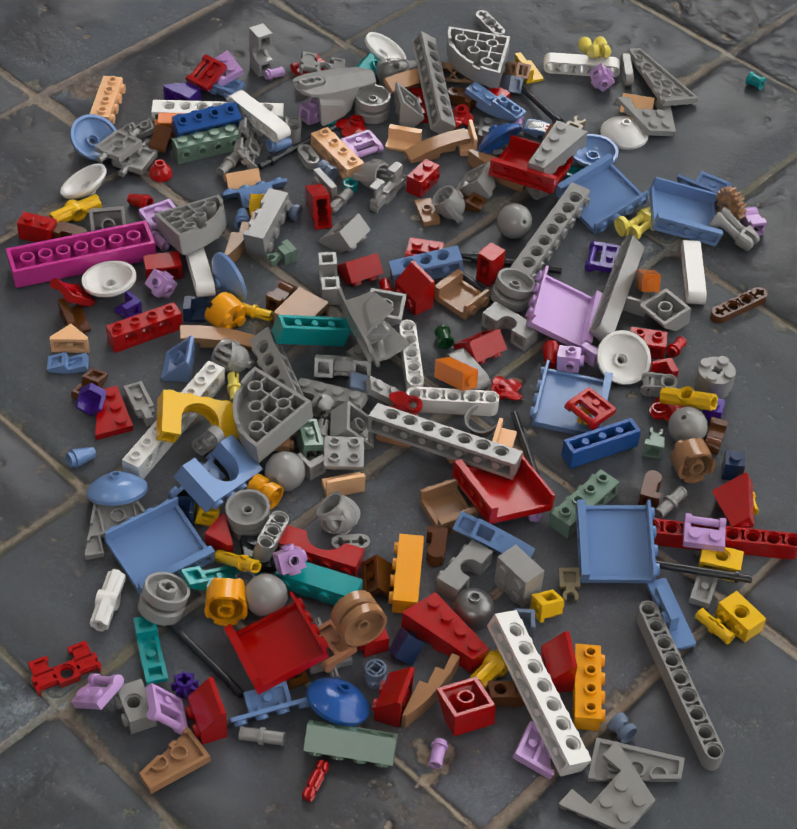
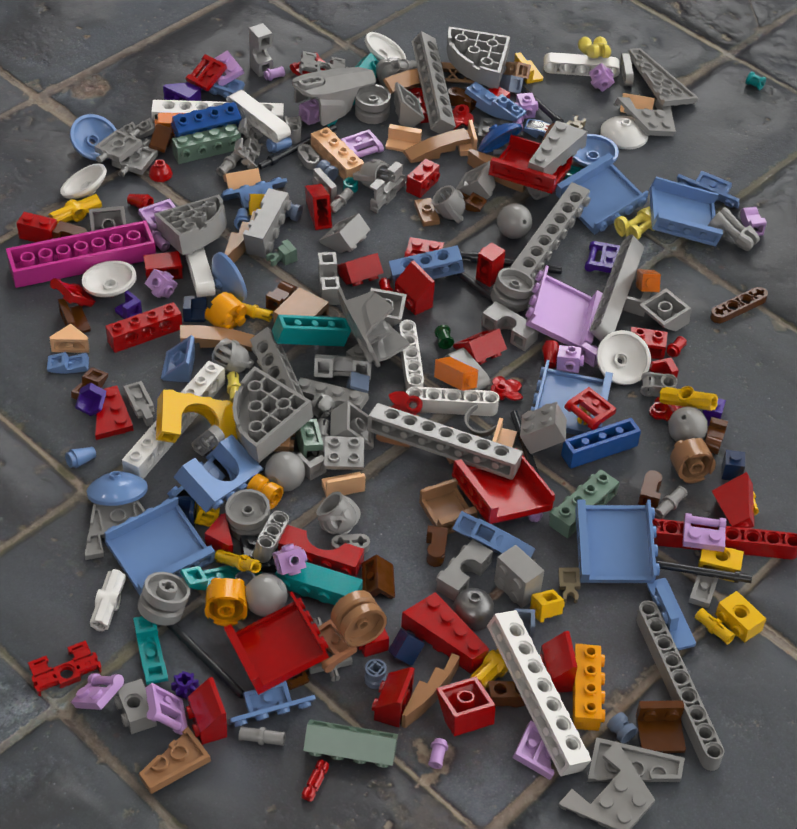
(109, 97): light nougat brick -> none
(338, 701): blue dish -> none
(351, 126): red plate -> none
(379, 389): light grey plate -> none
(408, 572): light orange brick -> none
(460, 296): medium nougat panel -> none
(489, 20): light grey beam -> none
(528, 103): none -> lavender brick
(543, 427): none -> light grey brick
(654, 446): sand green piece -> none
(661, 726): none -> reddish brown bracket
(693, 272): white beam -> none
(715, 376): light grey brick -> none
(732, 200): medium nougat gear -> none

